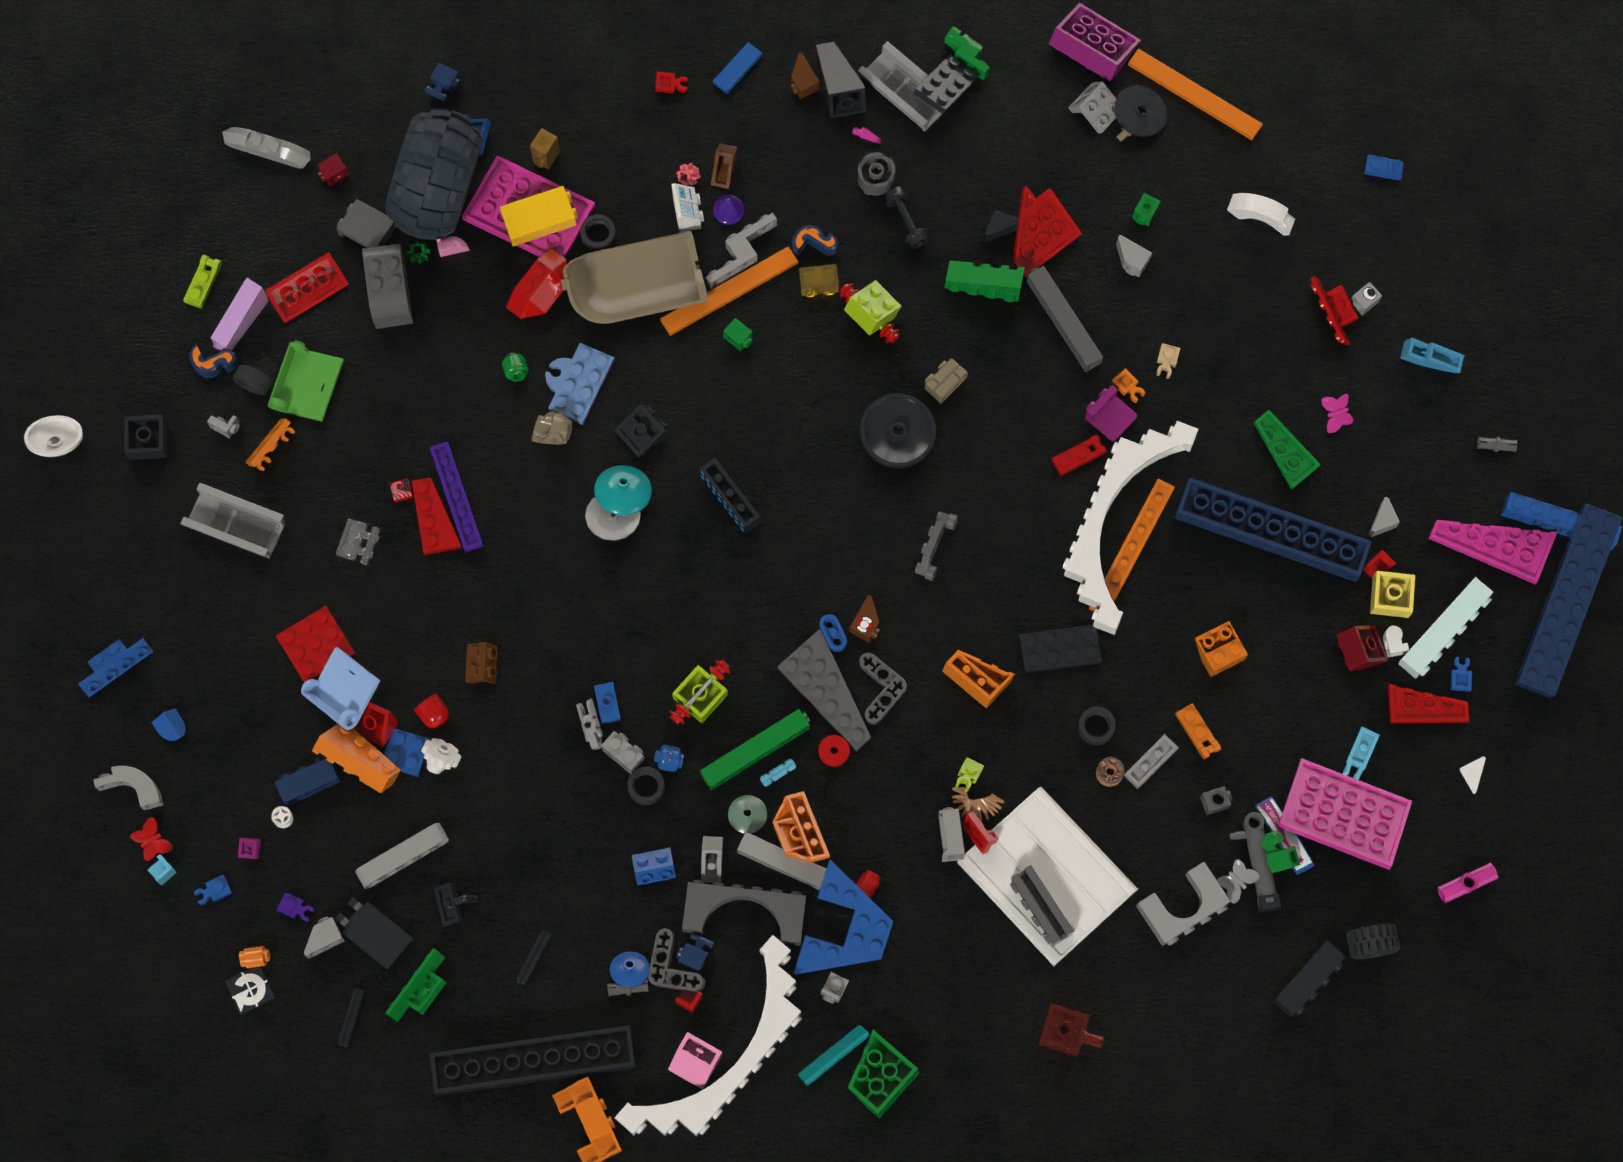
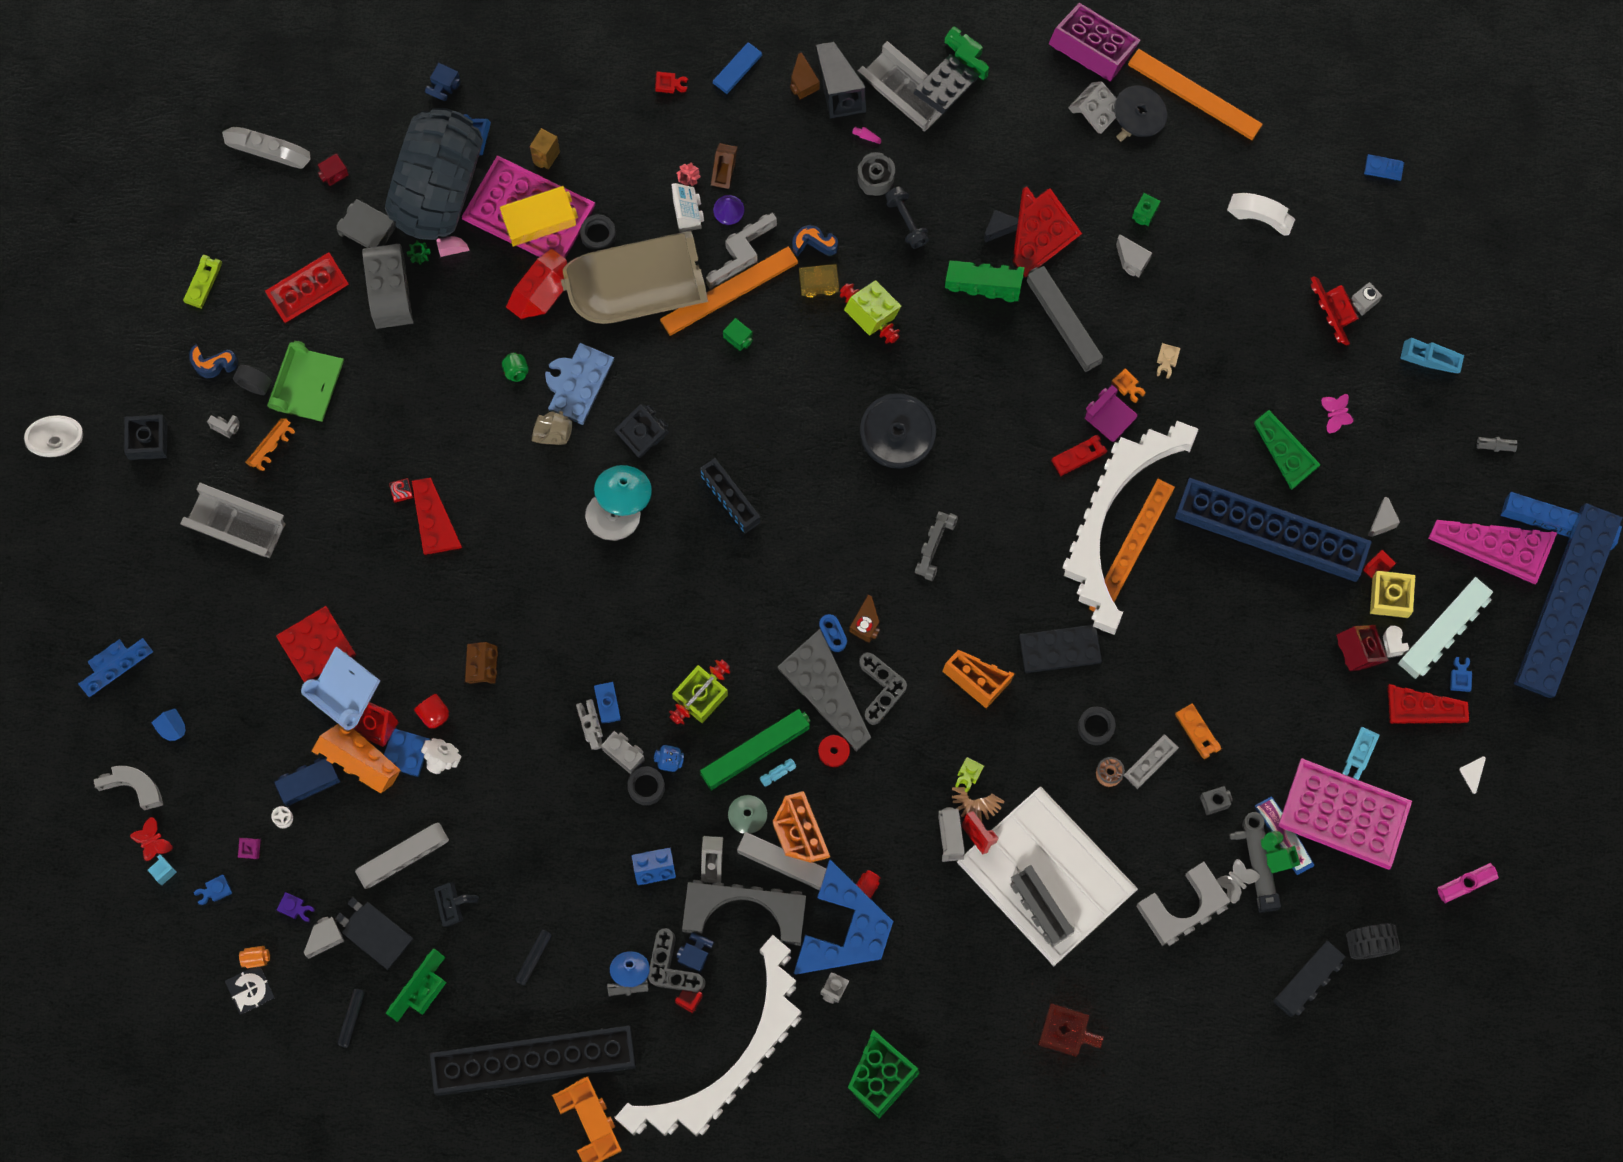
(239, 316): lavender slope -> none
(352, 539): clear plate -> none
(456, 497): dark purple plate -> none
(695, 1060): bright pink slope -> none
(833, 1055): teal slope -> none
(945, 380): dark tan brick -> none
(1220, 649): orange slope -> none

